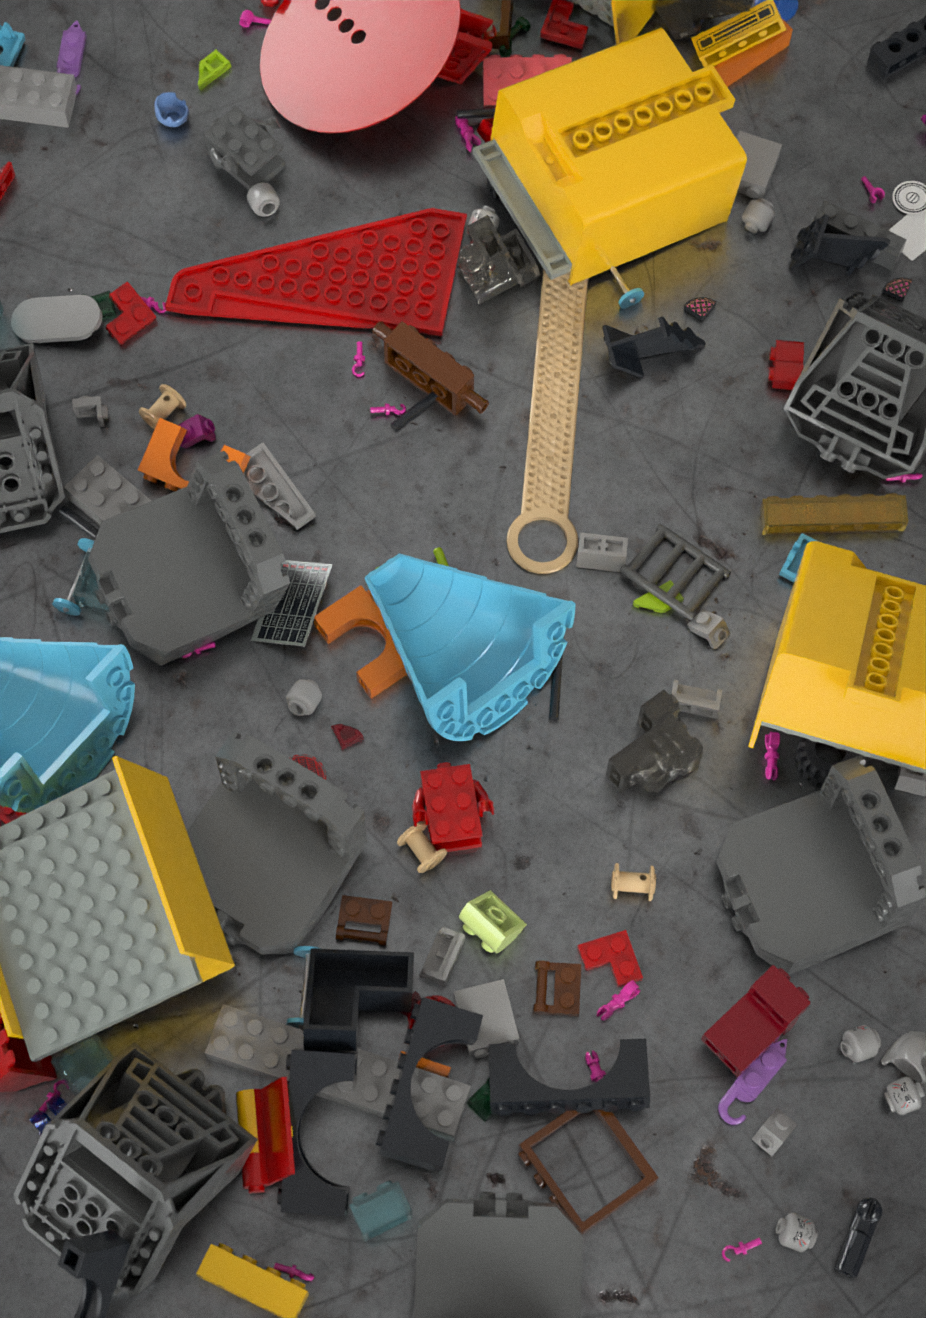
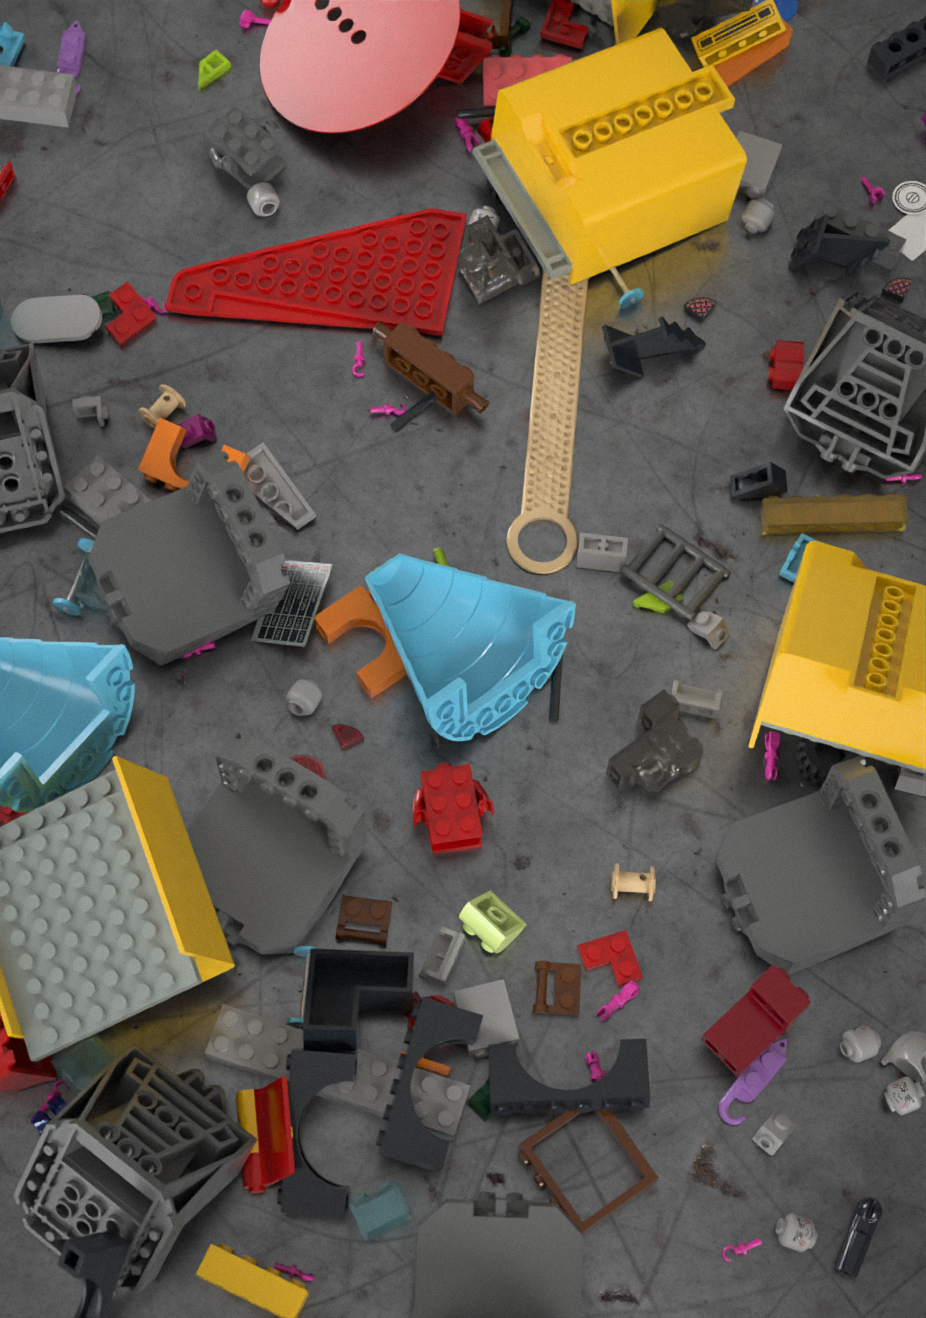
(170, 110): medium blue hair -> none
(422, 847): tan hose -> none
(759, 481): none -> black arch

